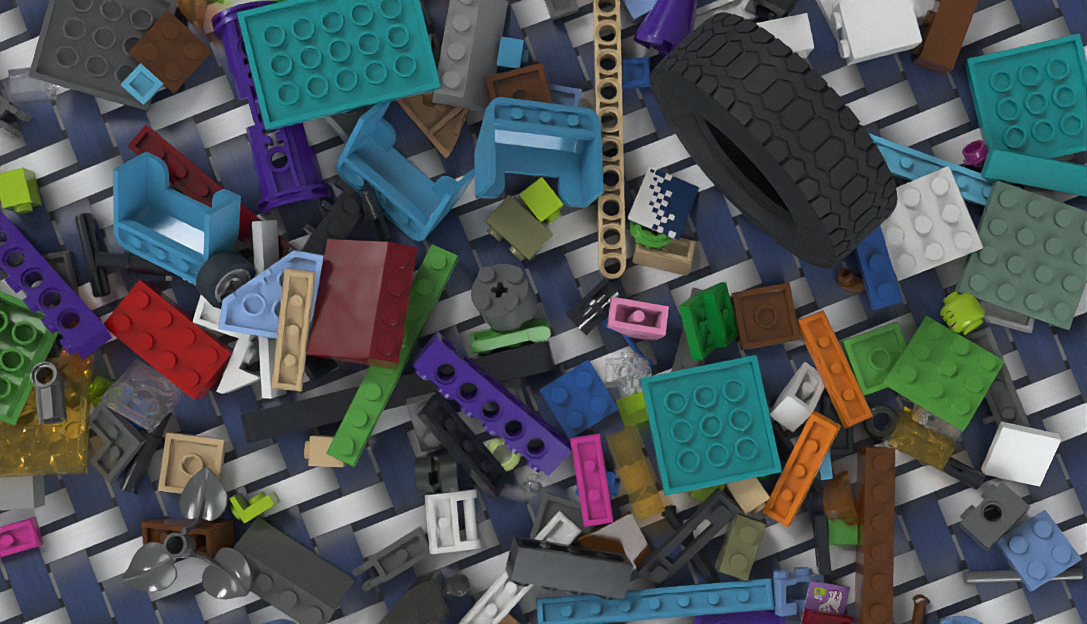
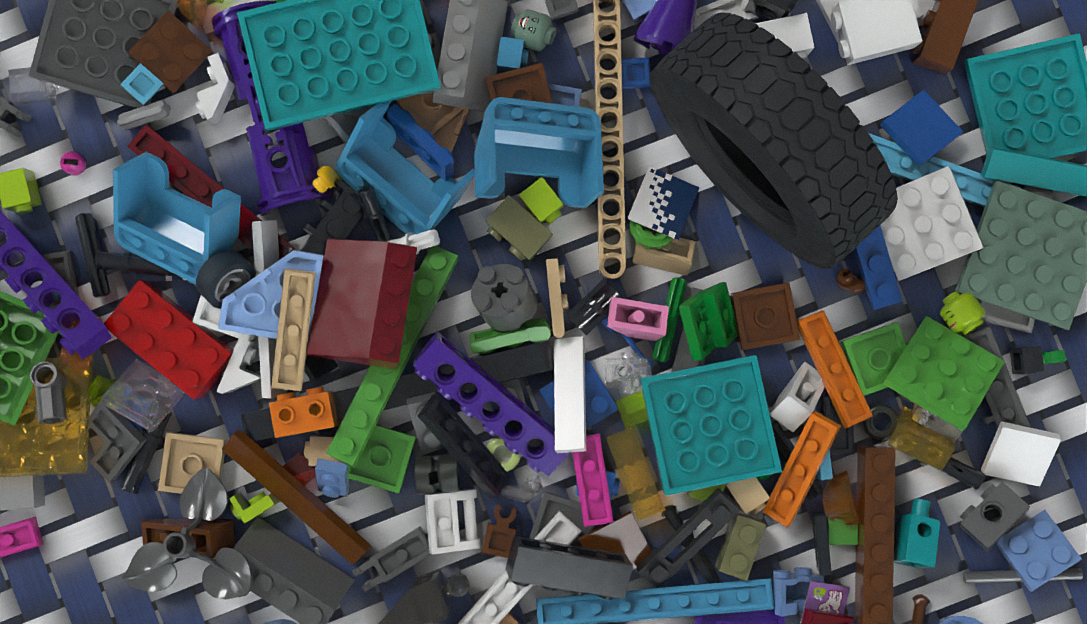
(73, 169): none -> dark pink hinge
(144, 115): none -> light grey axle
(215, 98): none -> white slope
(296, 496): none -> reddish brown tile
(300, 470): none -> clear red tile
(303, 413): none -> orange brick
(326, 179): none -> yellow arm
(332, 478): none -> medium blue plate
(384, 459): none -> bright green plate
(421, 142): none -> blue plate
(421, 240): none -> white axle
(499, 535): none -> reddish brown plate
(534, 29): none -> sand green head
(558, 301): none -> tan hinge
(569, 394): none -> white tile
(674, 300): none -> green axle
(917, 537): none -> teal torso
(921, 128): none -> blue tile
(975, 153): magenta plate -> none
(1032, 359): none -> black piece

